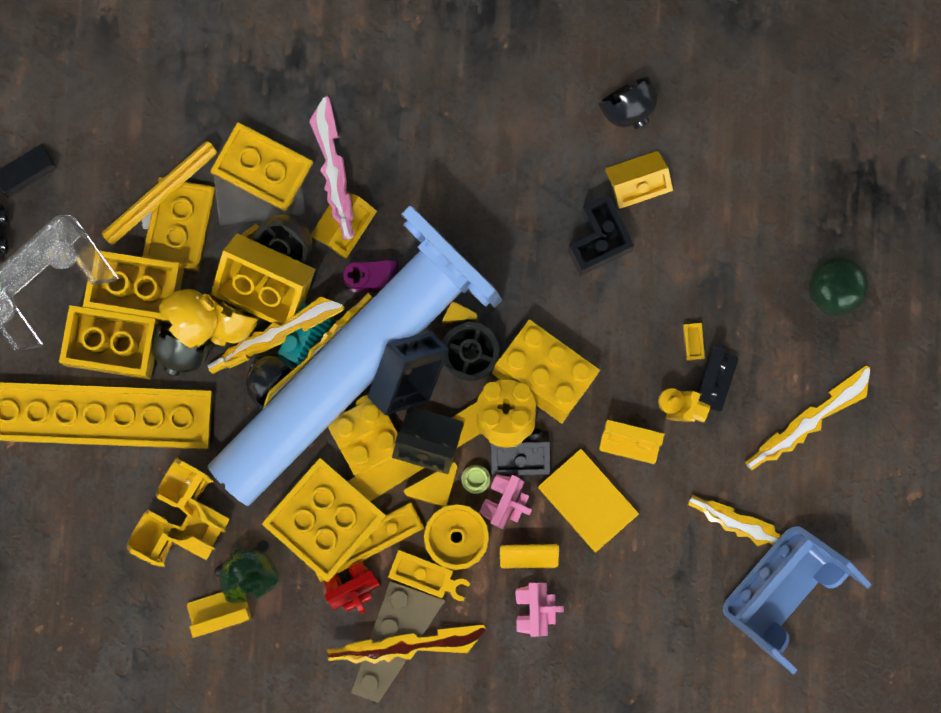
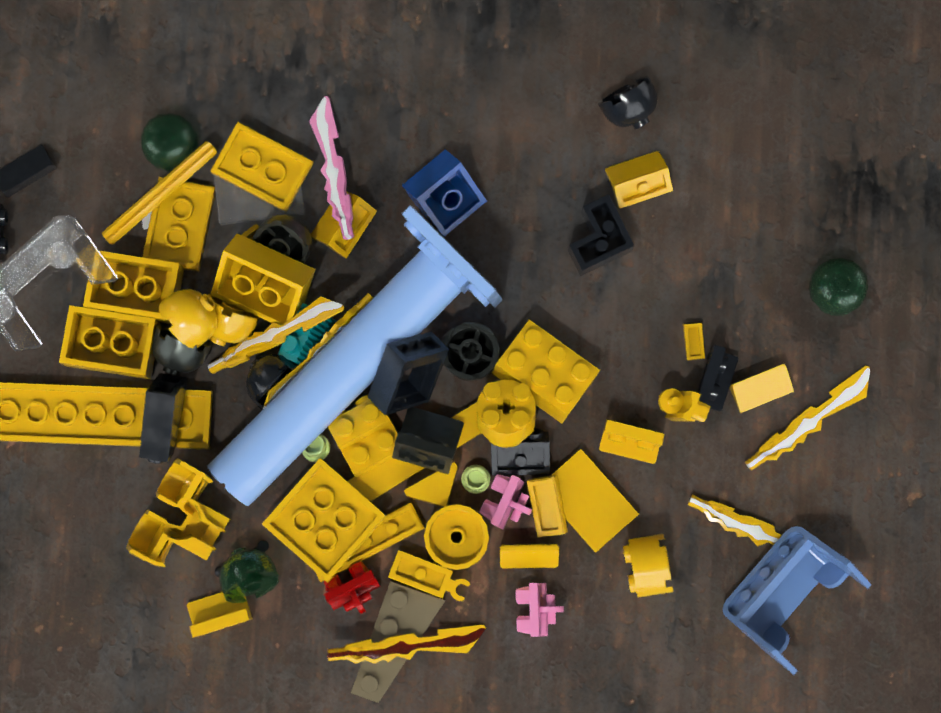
(162, 417): none -> black slope
(168, 140): none -> clear green cylinder
(317, 449): none -> yellowish green plate
(374, 275): magenta piece -> none
(444, 192): none -> blue slope
(458, 315): yellow slope -> none
(547, 506): none -> yellow tile
(649, 565): none -> yellow brick
(762, 388): none -> yellow slope

